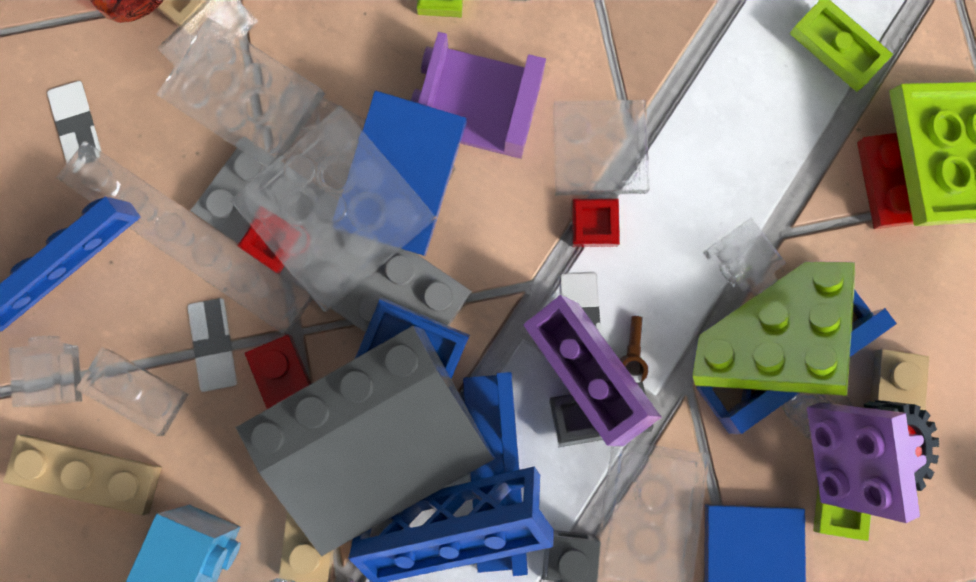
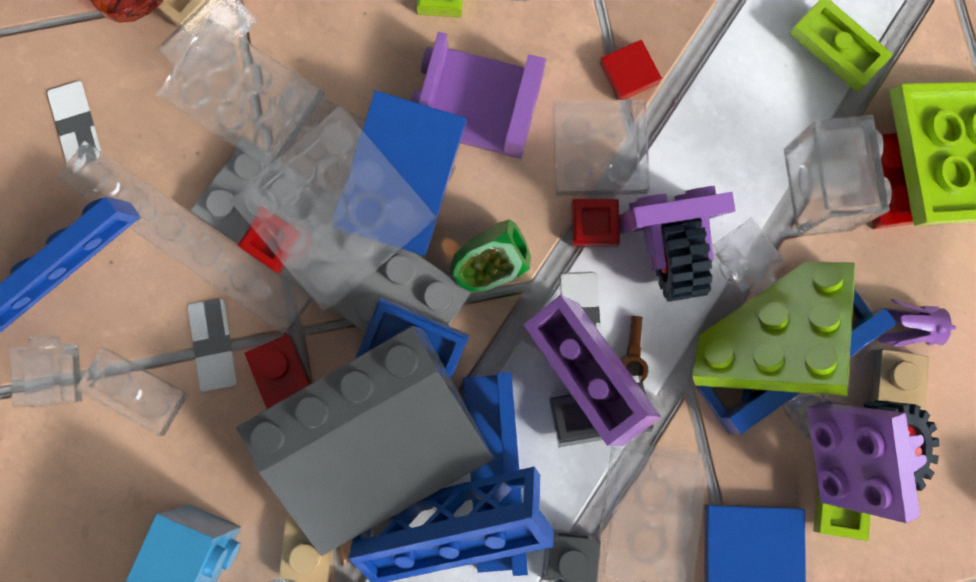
(82, 474): tan plate -> none
(491, 258): none -> green rock
(630, 70): none -> red tile
(679, 237): none -> plate
(837, 176): none -> clear brick
(931, 325): none -> medium lavender piece

